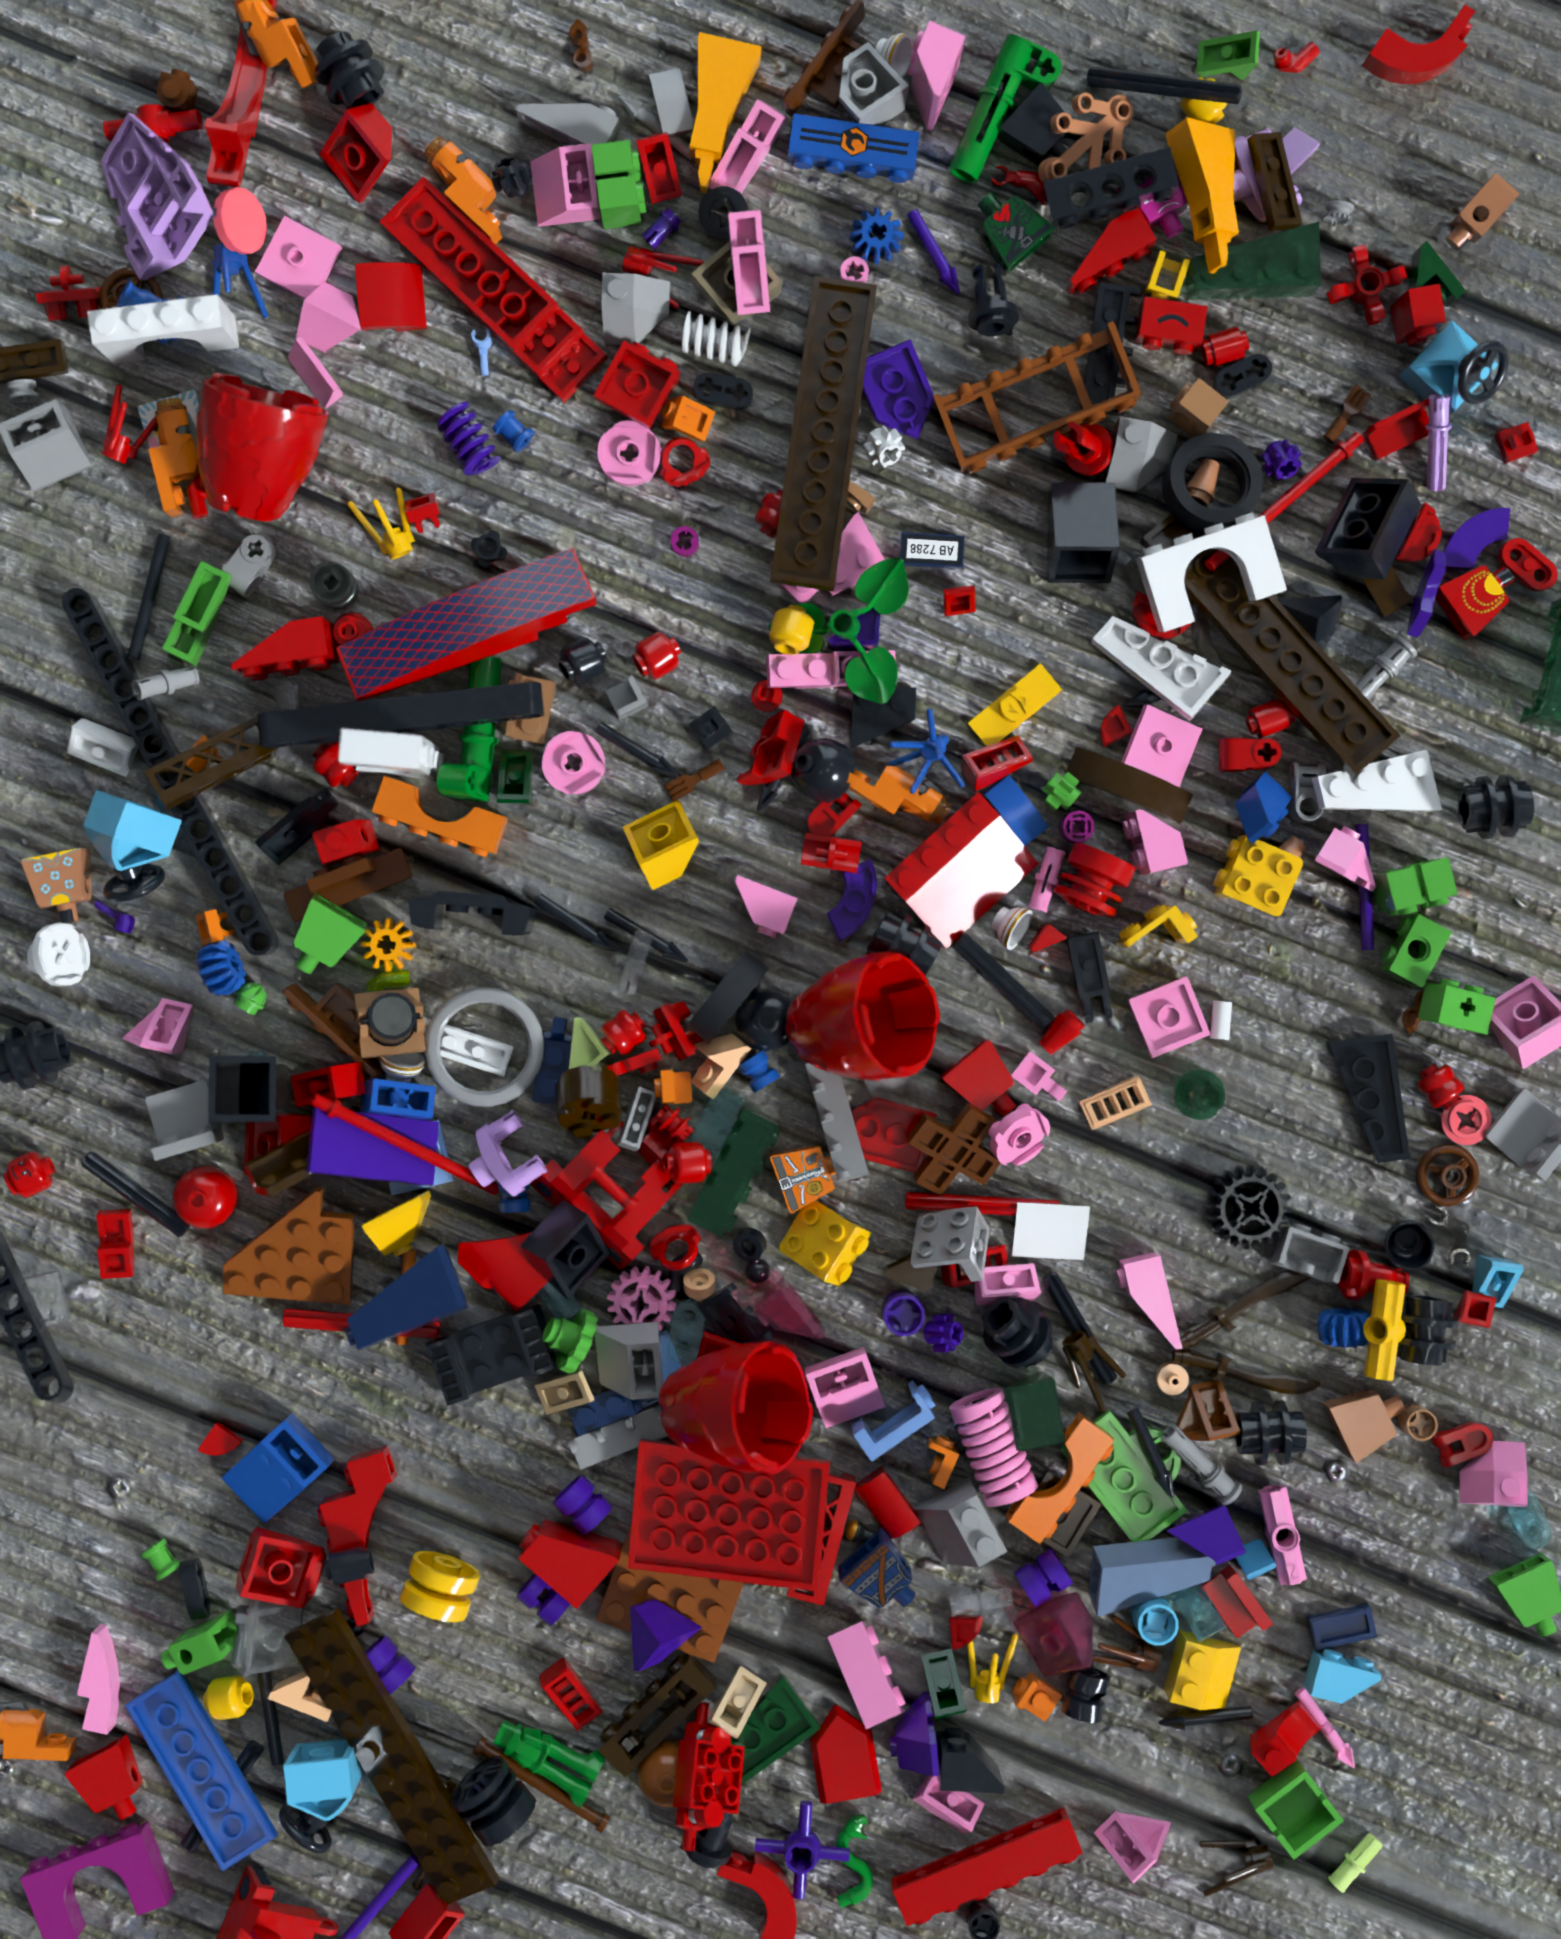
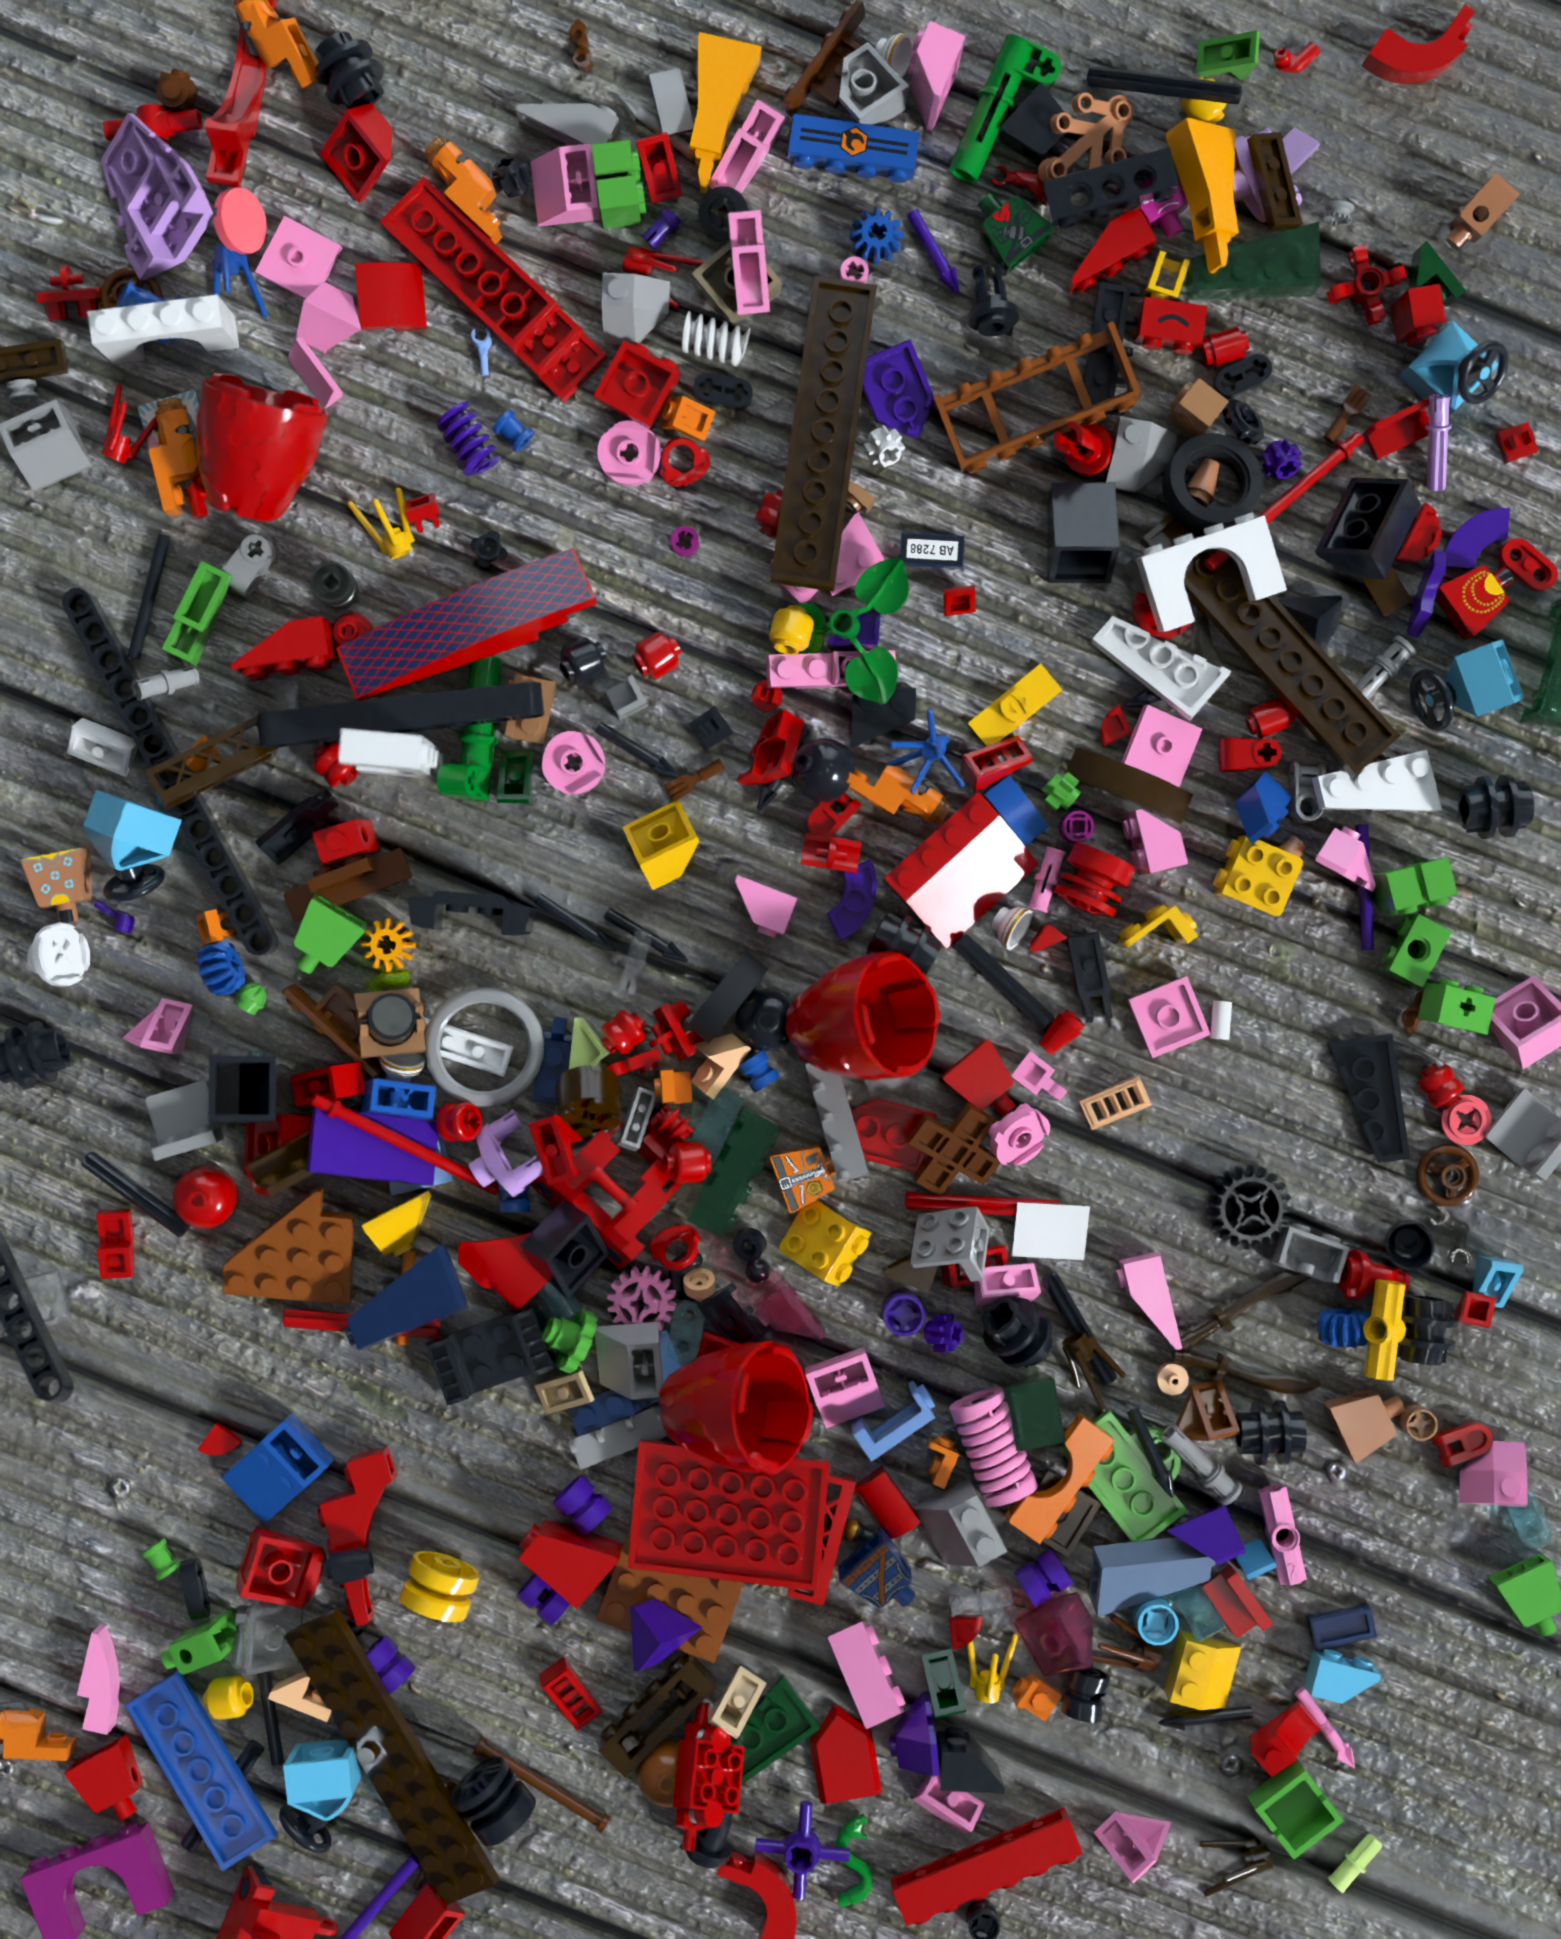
(29, 1174): red head -> none
(402, 803): orange arch -> none
(459, 1122): none -> red piece
(530, 1749): green piece -> none
(553, 1144): none -> red slope
(1188, 1092): clear green piece -> none
(1243, 421): none -> black gear
(1475, 683): none -> medium azure piece

